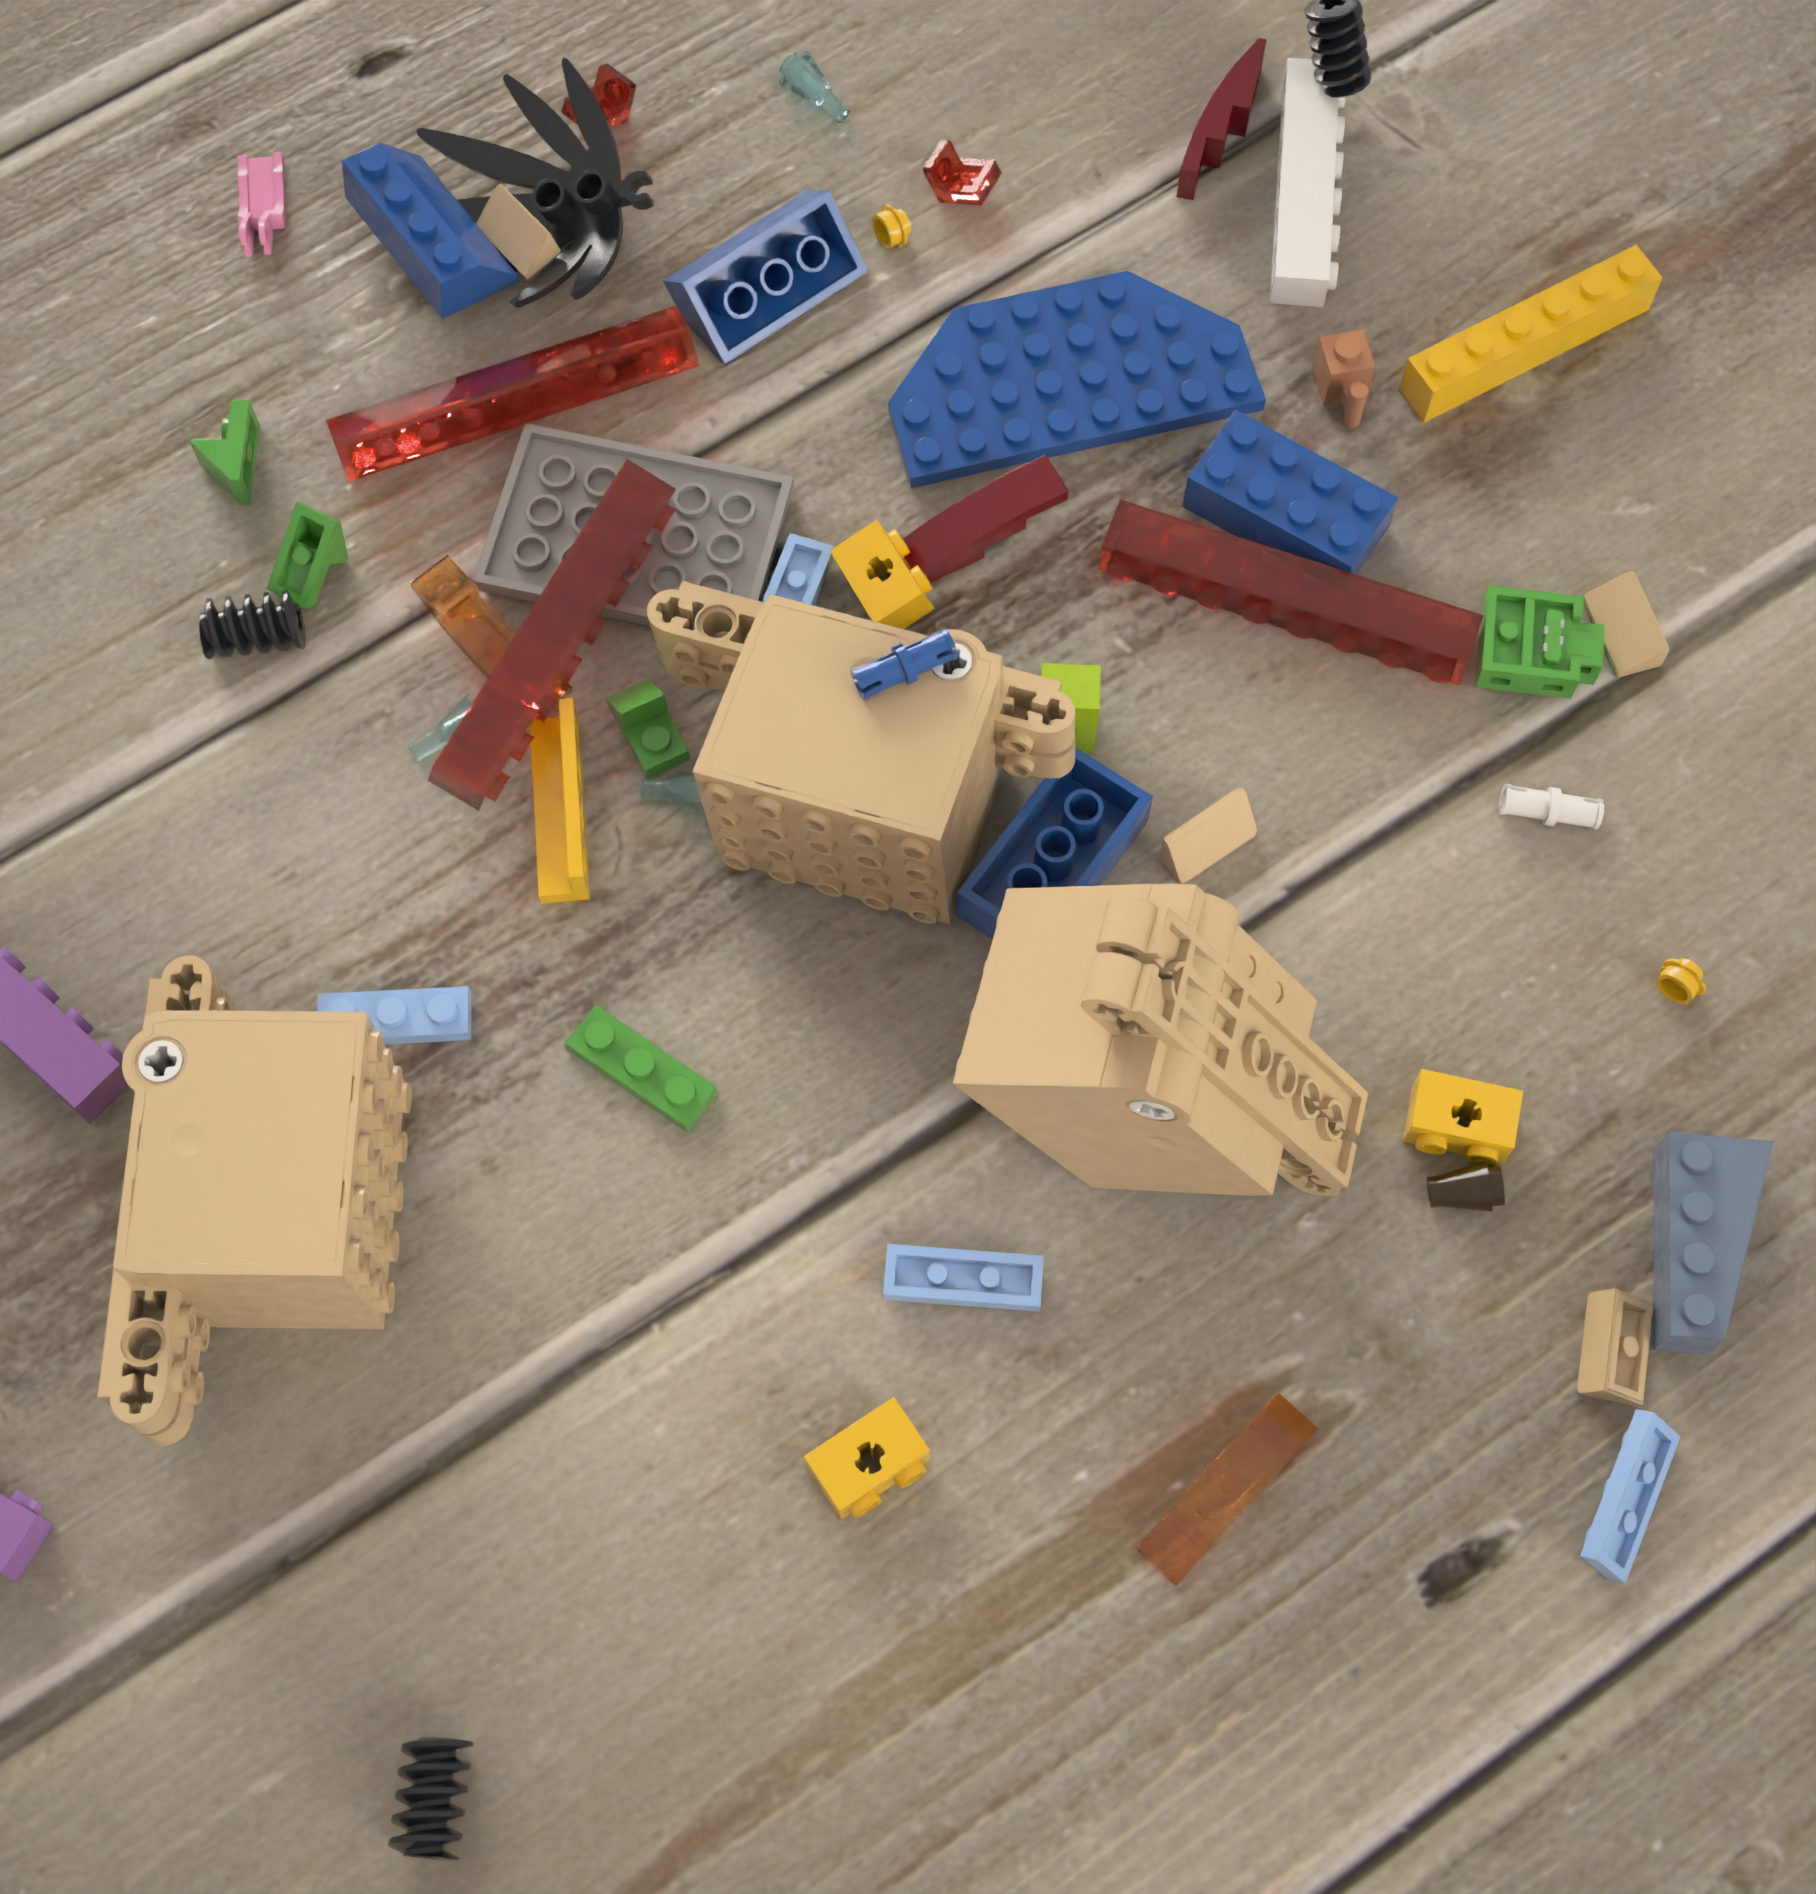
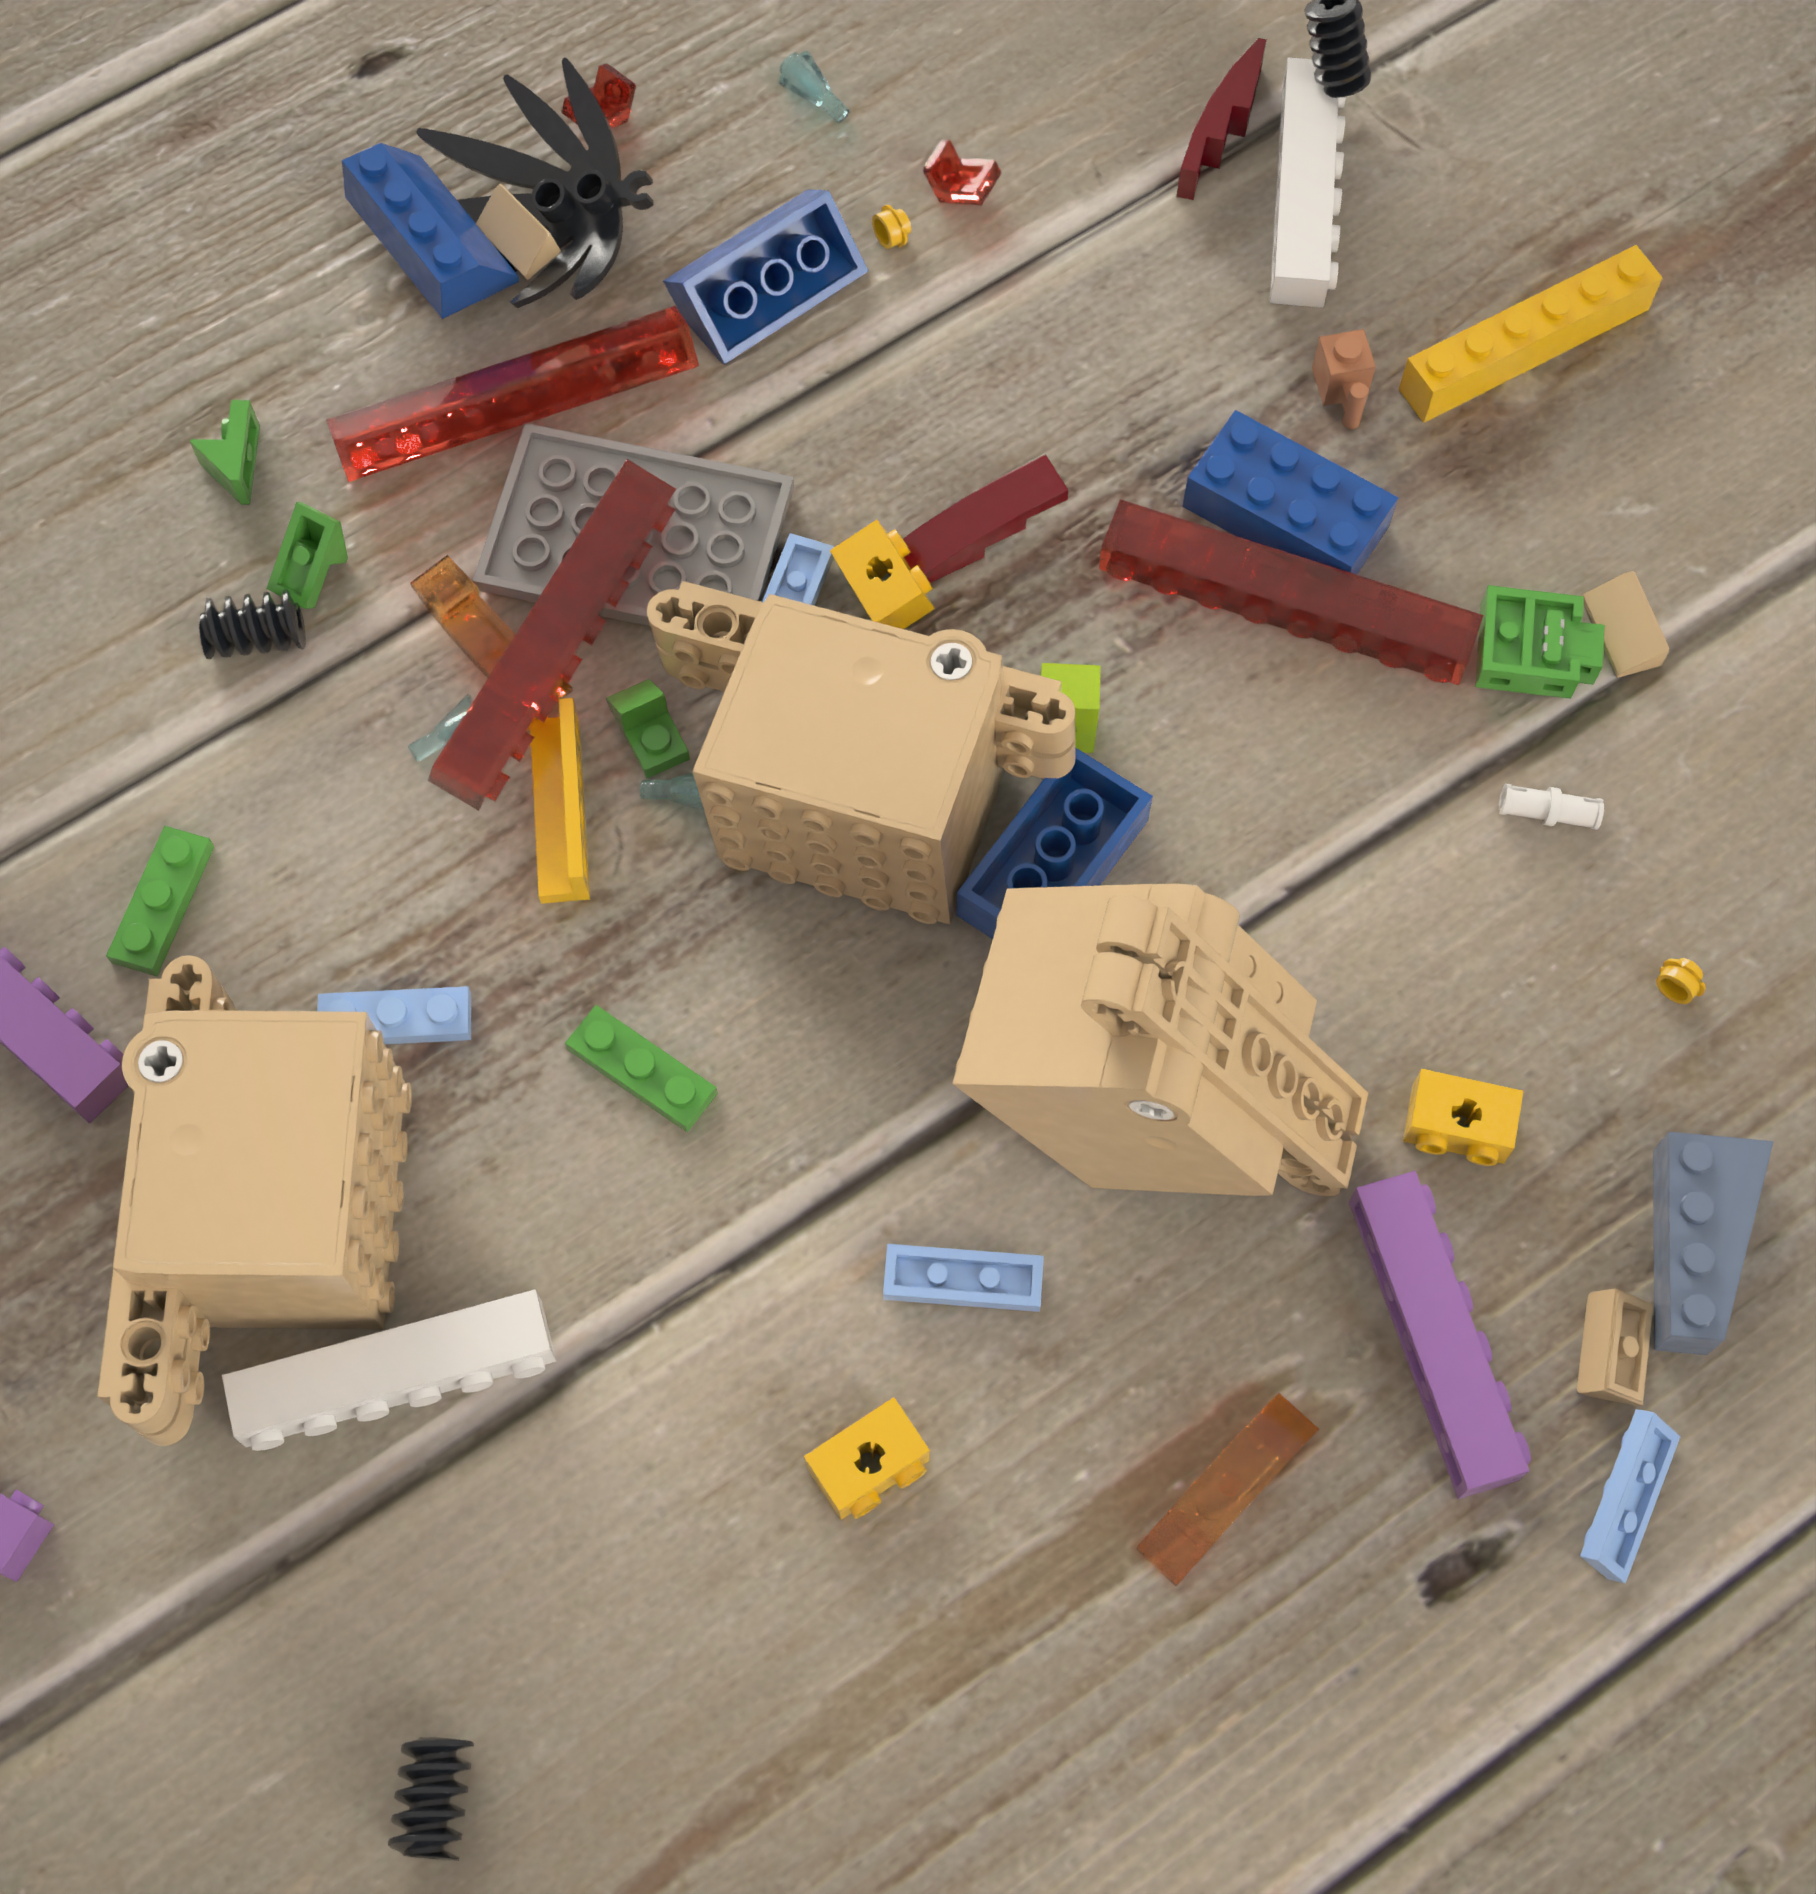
(160, 901): none -> bright green plate
(261, 200): bright pink arm -> none
(388, 1370): none -> white brick
(904, 663): blue pin -> none
(1066, 376): blue plate -> none
(1208, 836): tan slope -> none
(1439, 1336): none -> medium lavender brick
(1470, 1188): dark brown cone -> none

